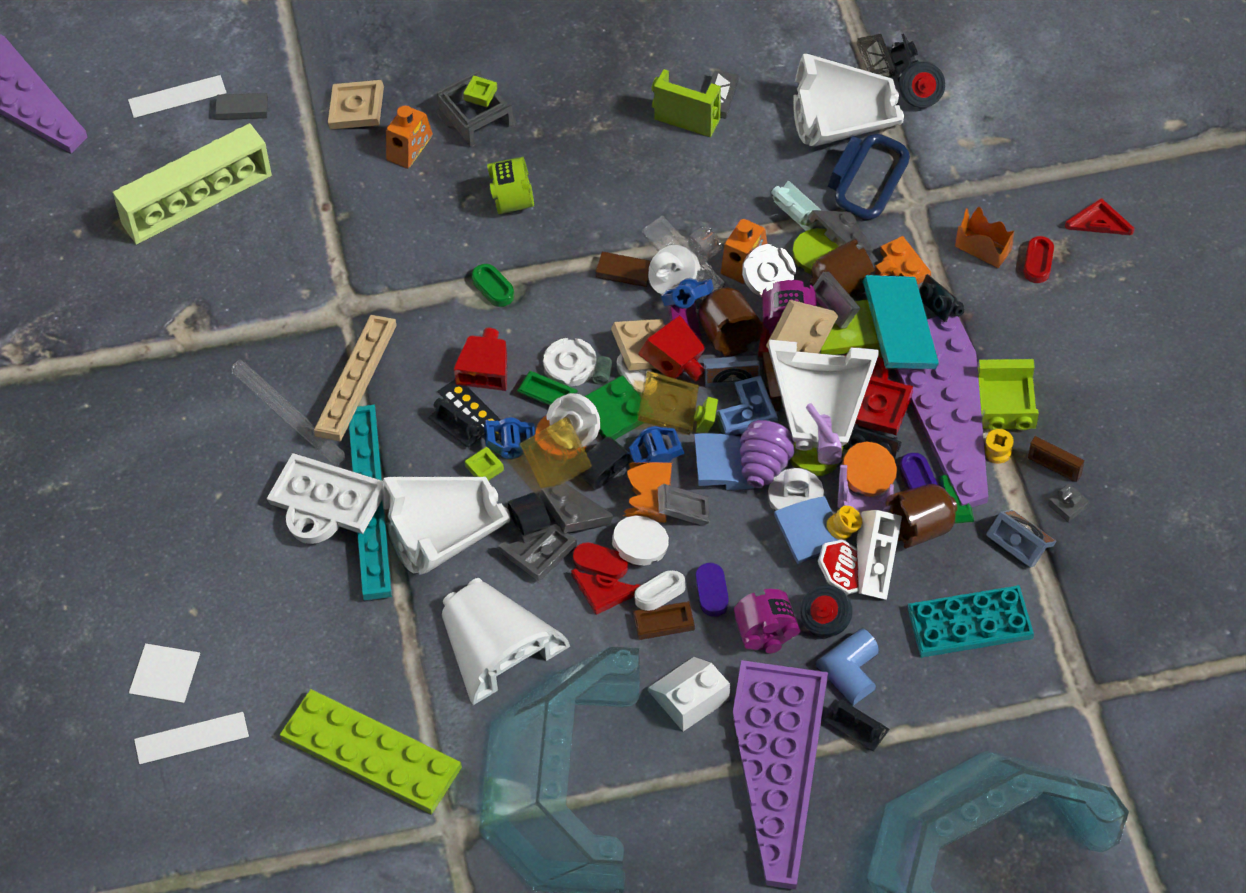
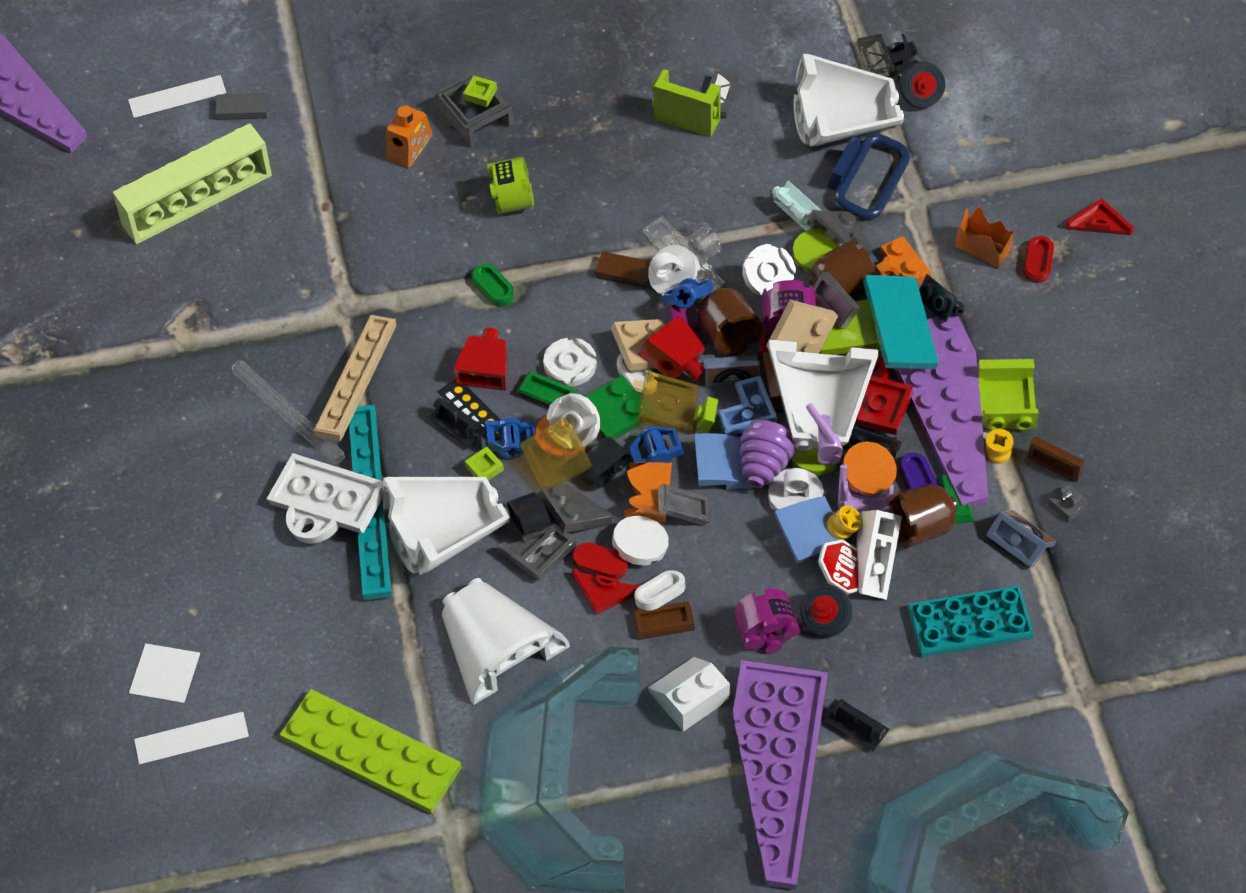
(356, 104): tan plate -> none
(605, 375): sand green piece -> none
(712, 589): dark purple tile -> none
(740, 243): orange torso -> none
(844, 663): medium blue brick -> none

